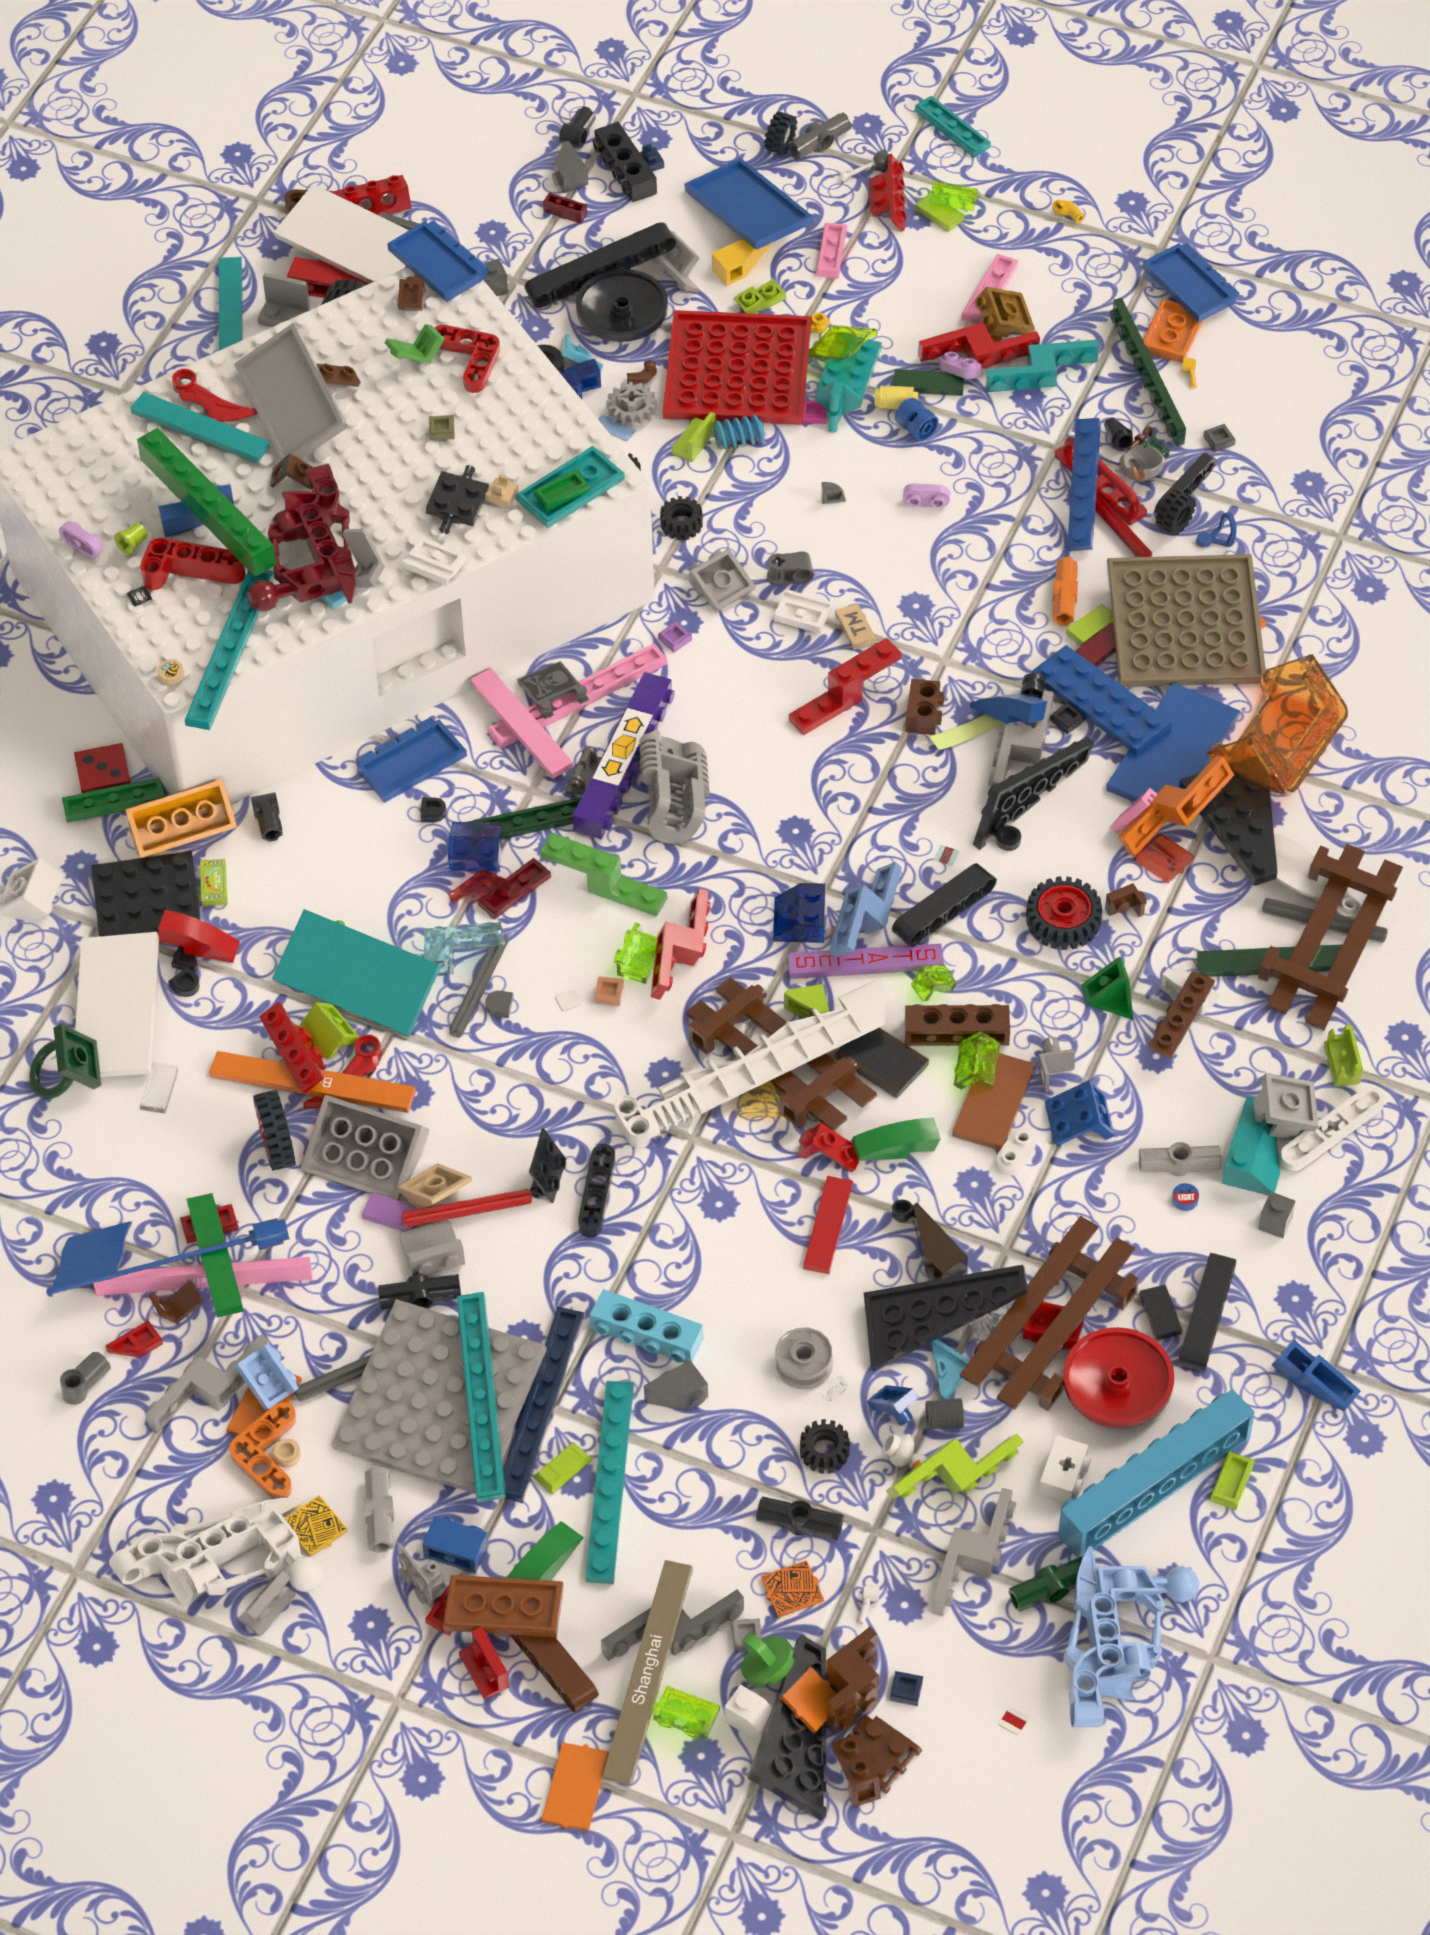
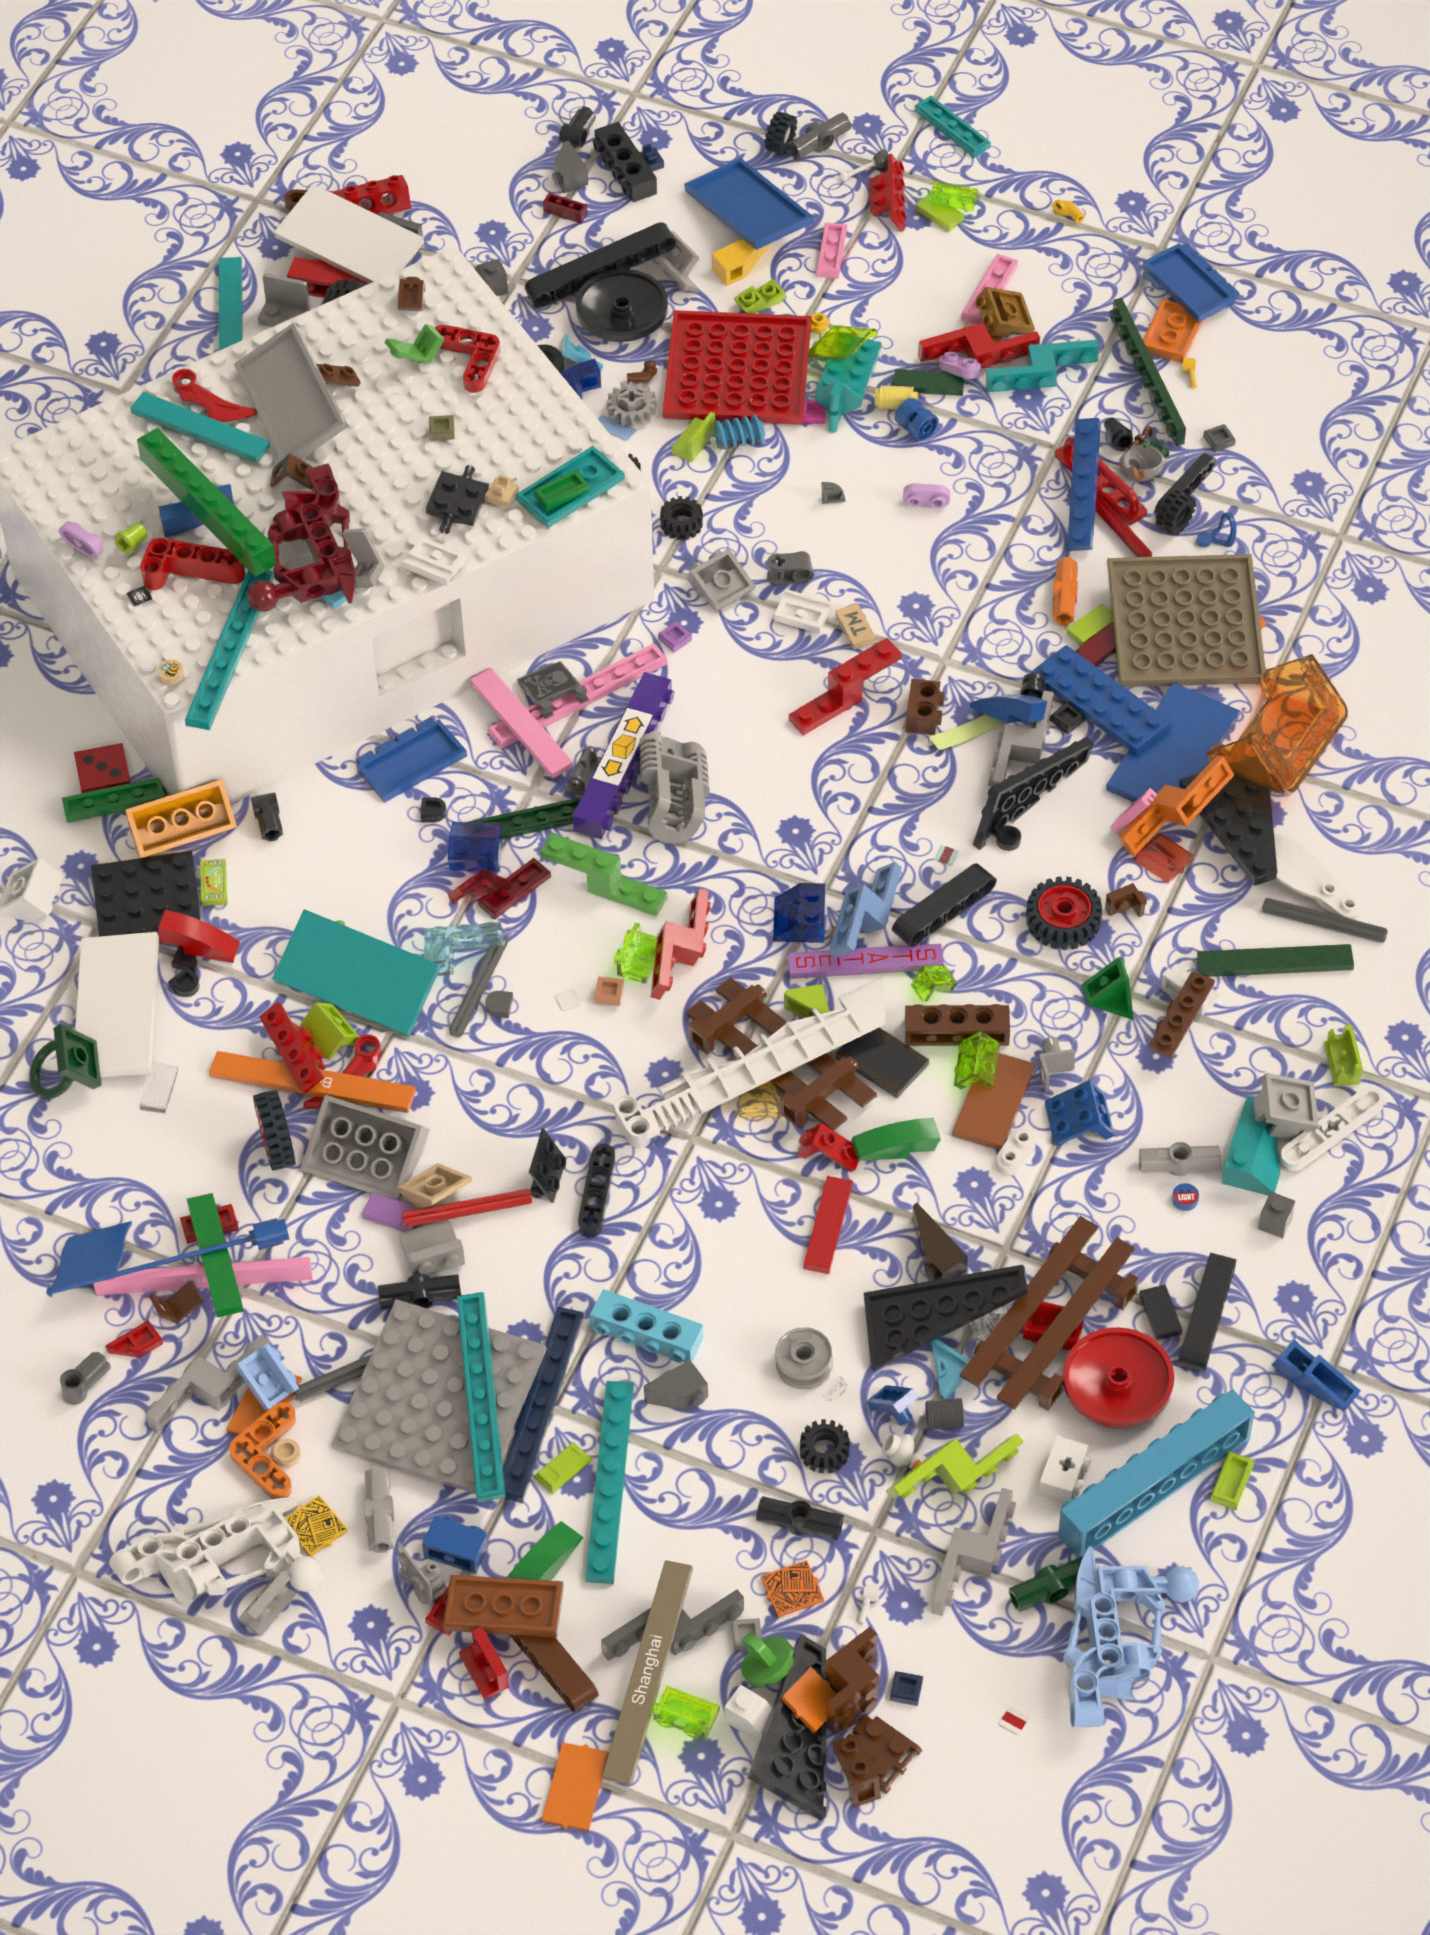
(438, 259): blue hinge -> none
(902, 1210): black hinge -> none
(1296, 971): reddish brown fence -> none

